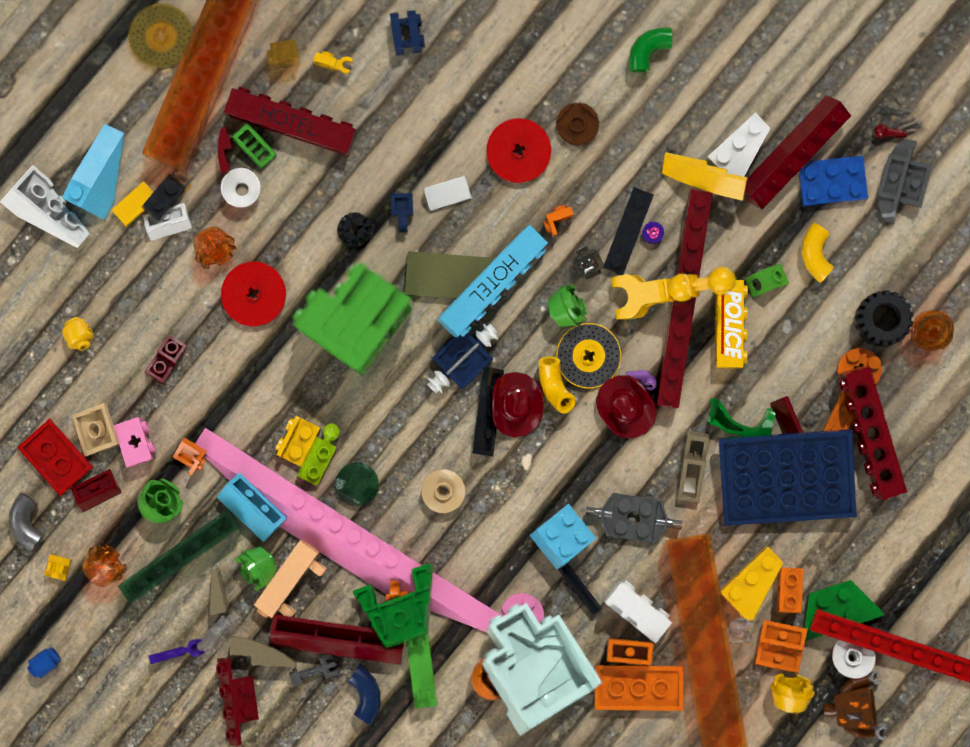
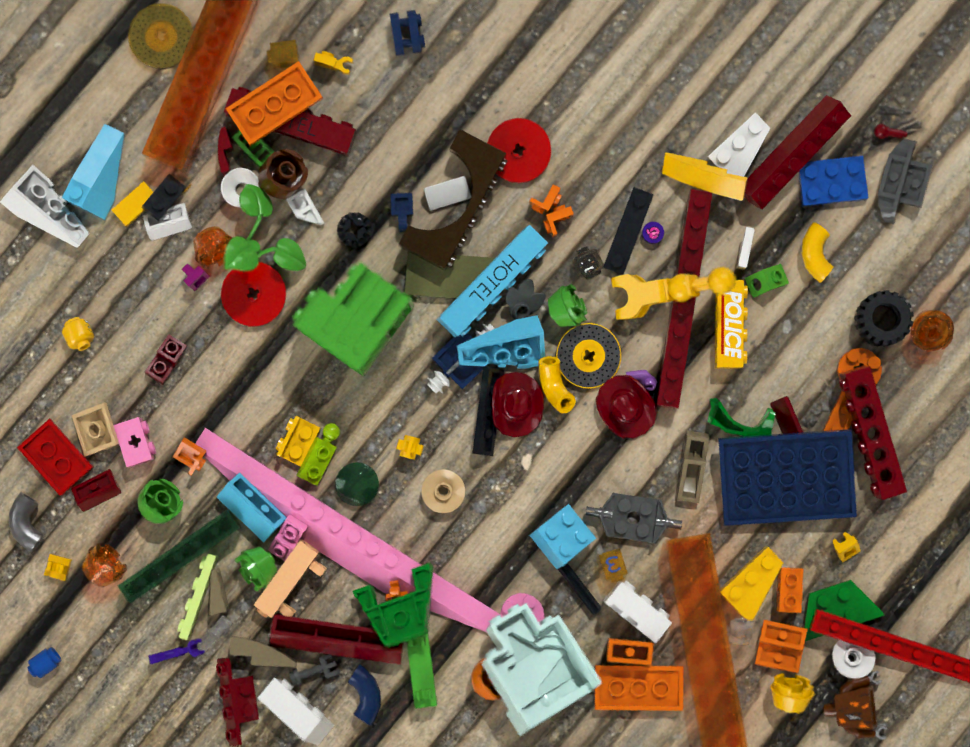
(194, 278): none -> magenta tile
(194, 605): none -> yellowish green plate
(244, 253): none -> bright green plant
(274, 103): none -> orange plate
(282, 174): none -> reddish brown brick
(287, 538): none -> bright pink slope
(295, 711): none -> white wedge
(304, 208): none -> white tile
(409, 447): none -> yellow gear
(441, 244): none -> dark brown arch
(514, 344): none -> medium azure wedge
(524, 298): none -> dark grey plate
(551, 200): none -> orange bracket
(577, 124): reddish brown tile -> none
(613, 565): none -> clear yellow brick
(644, 47): green cylinder -> none
(745, 248): none -> white tile
(847, 548): none -> yellow tile

